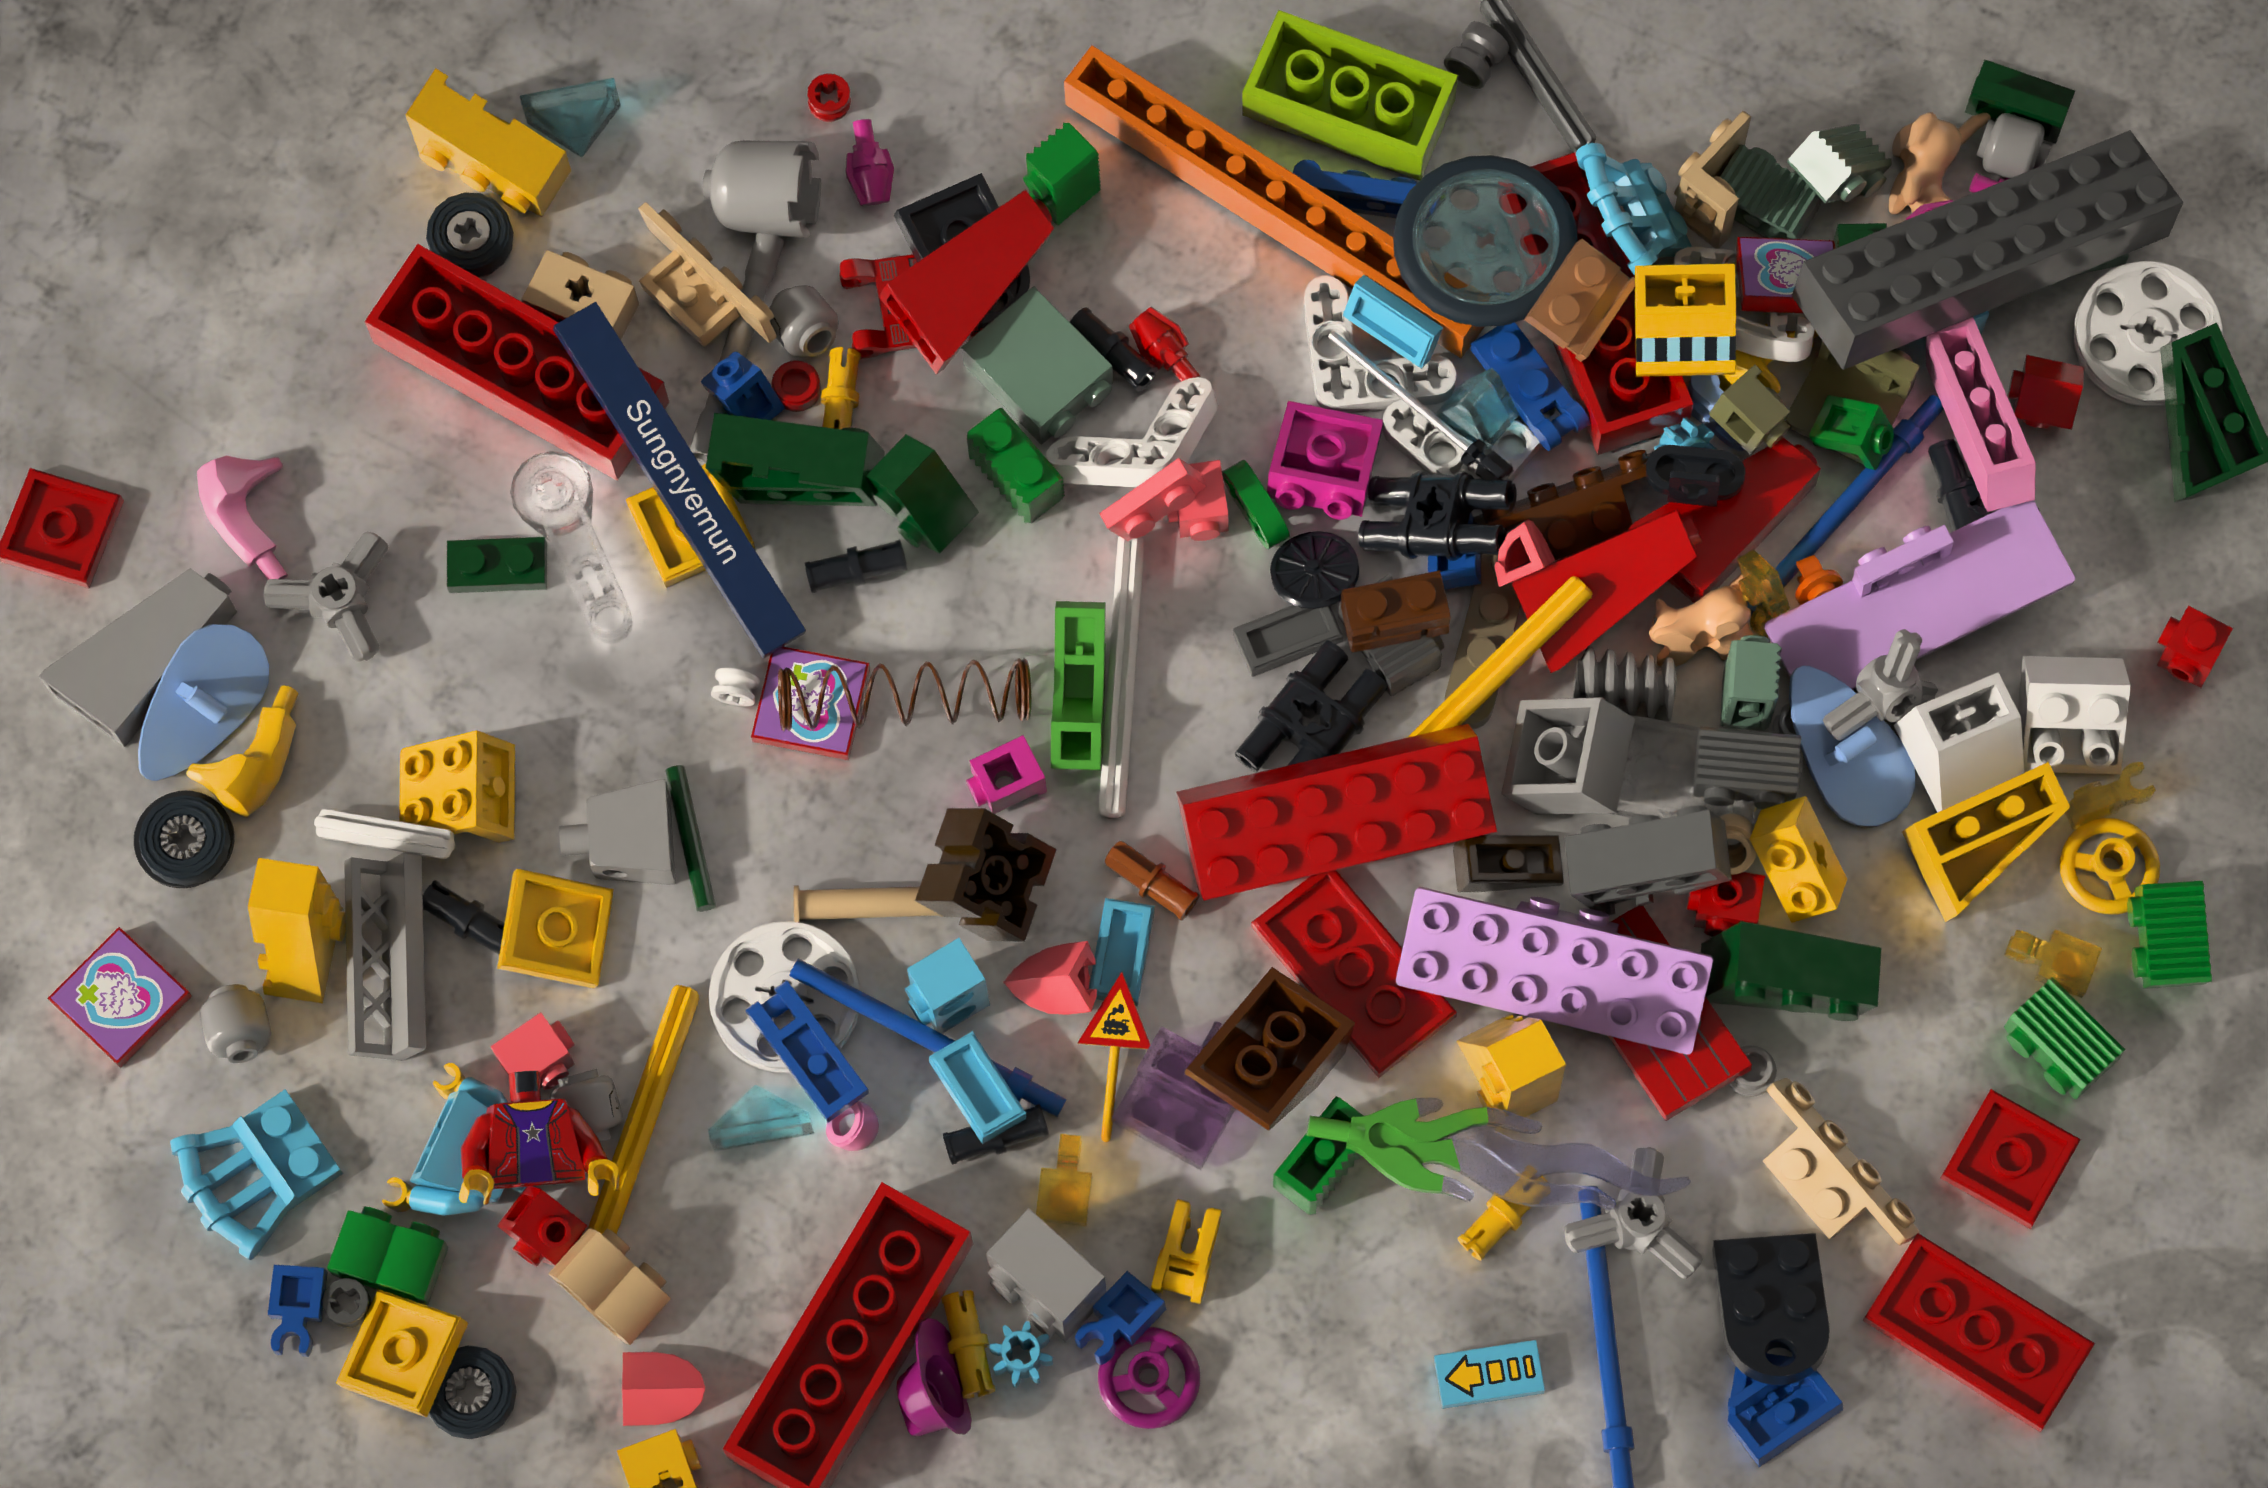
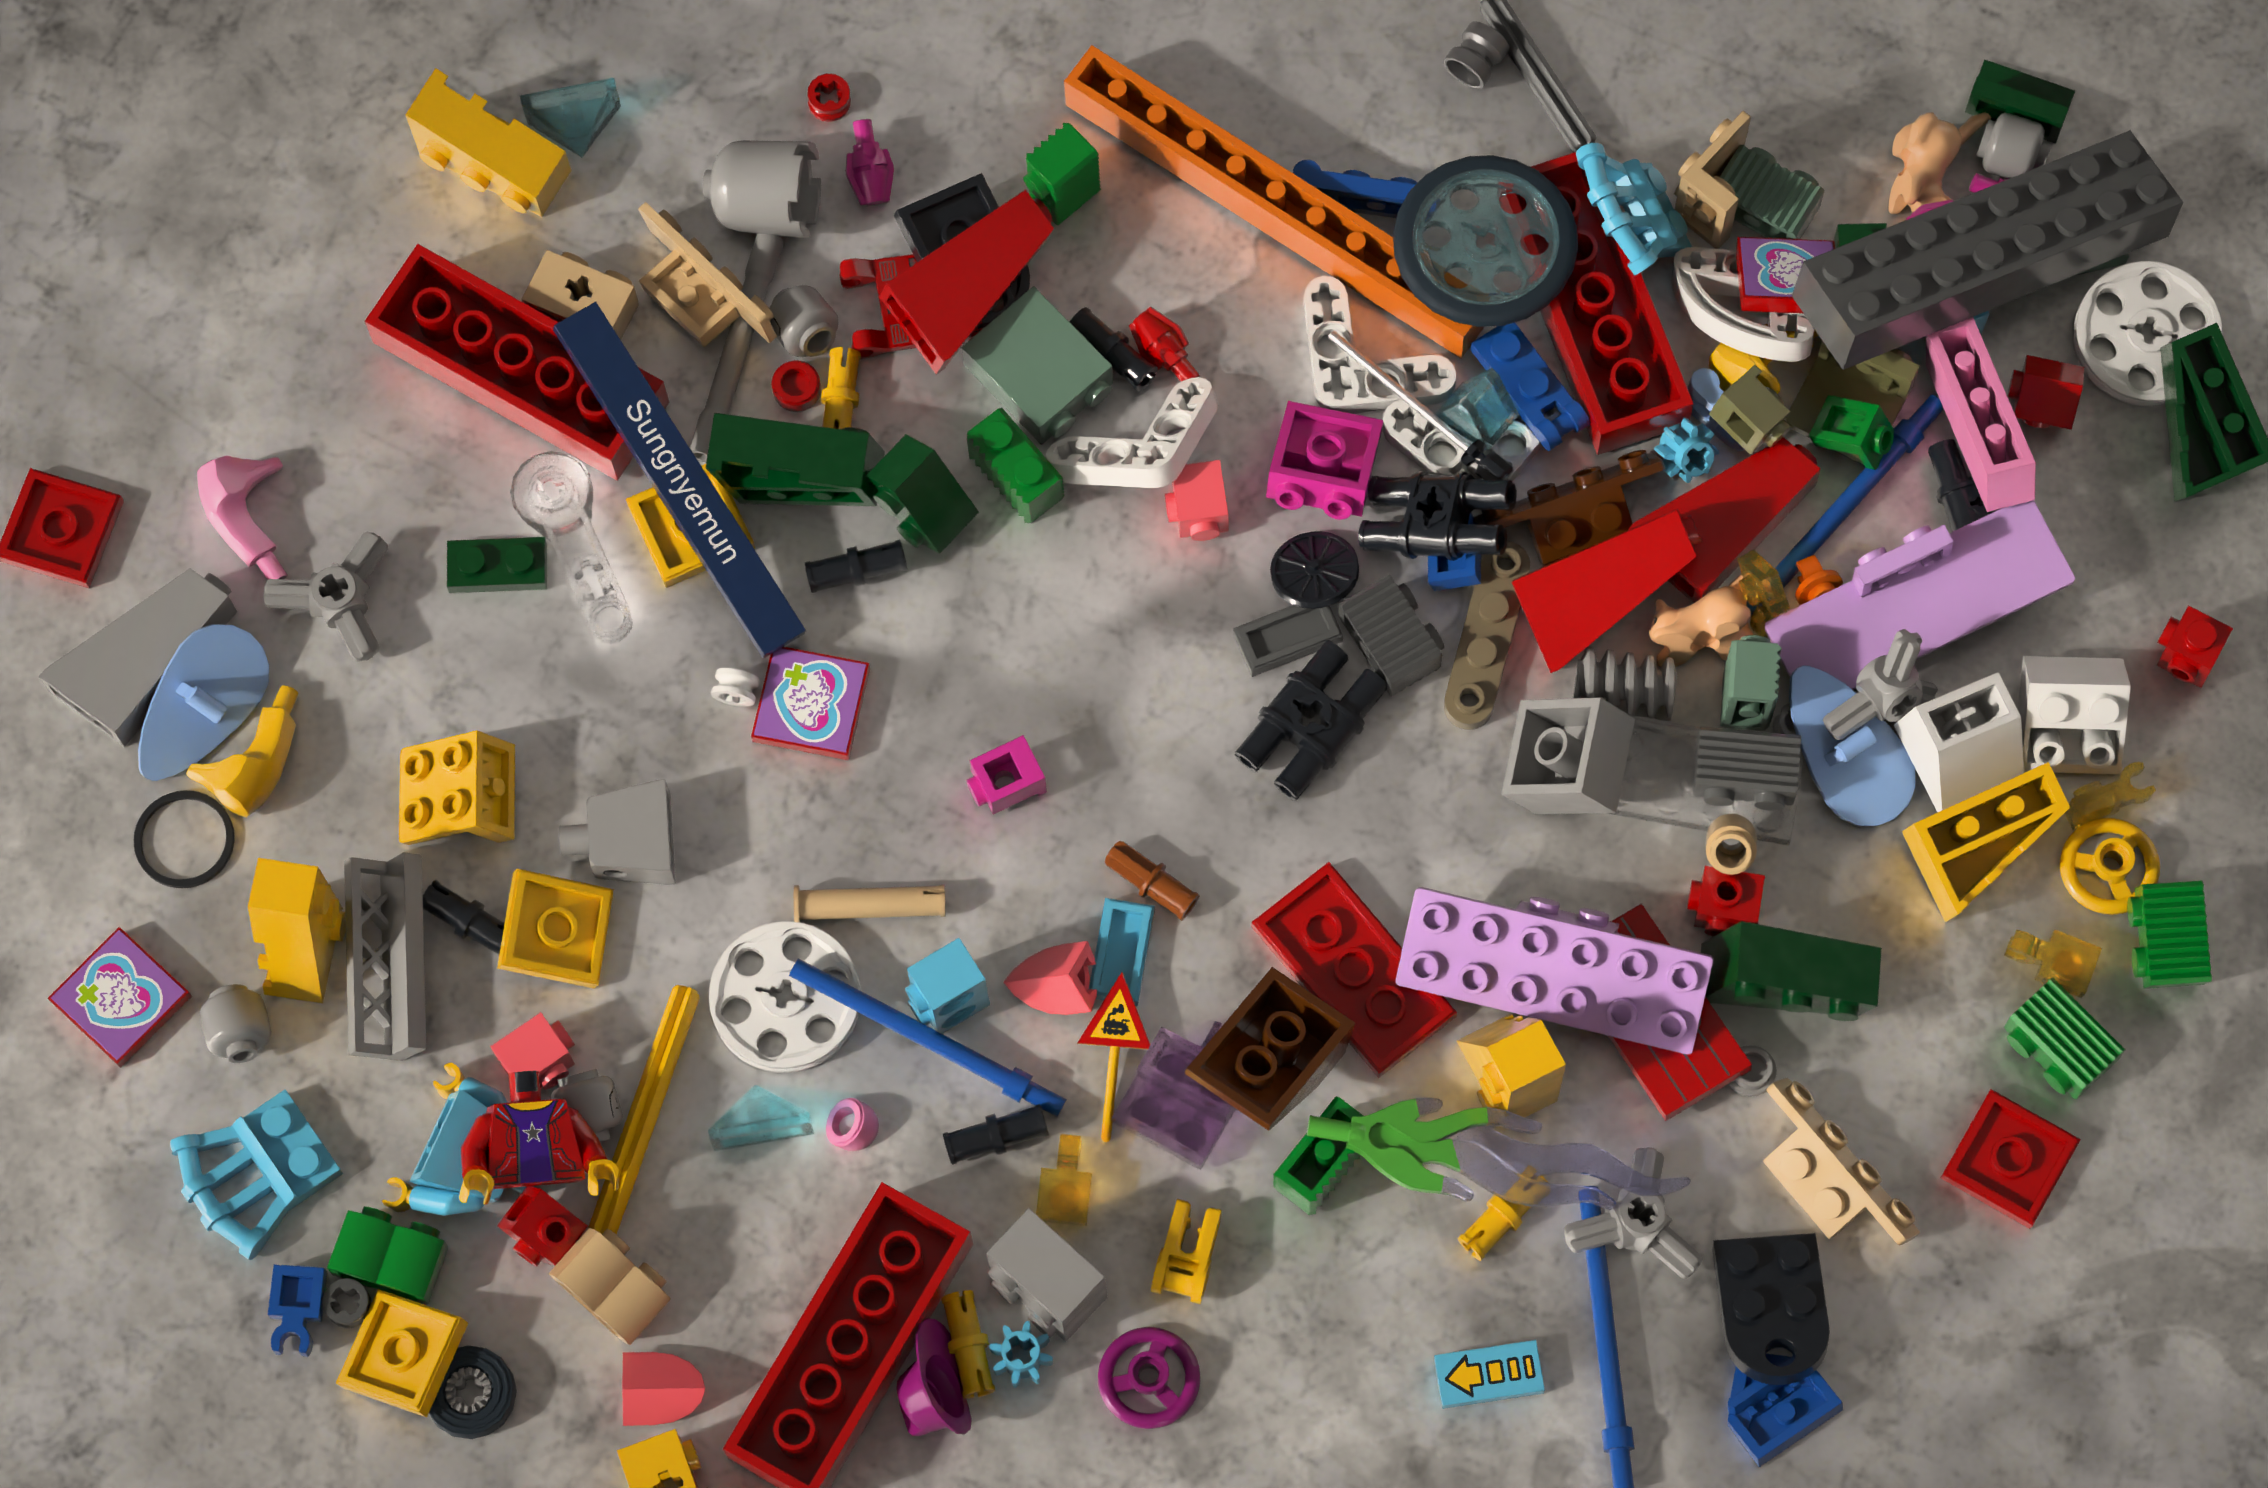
(167, 822): black bush -> none
(385, 833): white axle -> none
(492, 223): black bush -> none
(690, 838): dark green bar -> none
(742, 388): blue bracket -> none
(808, 1053): blue plate -> none
(977, 1087): medium azure tile -> none
(985, 874): dark brown brick -> none
(1022, 692): reddish brown piece -> none
(1078, 685): bright green arch -> none
(1121, 678): white axle -> none
(1122, 1312): blue plate -> none
(1153, 499): coral plate -> none
(1255, 504): green beam -> none
(1336, 811): red brick -> none
(1349, 95): lime brick -> none
(1392, 321): medium azure tile -> none
(1395, 611): reddish brown brick -> none
(1507, 862): dark brown slope -> none
(1508, 657): yellow axle -> none
(1522, 553): coral brick -> none
(1581, 300): medium nougat plate -> none
(1647, 858): dark grey wedge -> none
(1685, 320): yellow slope -> none
(1695, 474): black bracket -> none
(1798, 859): yellow brick -> none
(1840, 163): sand green brick -> none
(1979, 1332): red tile -> none

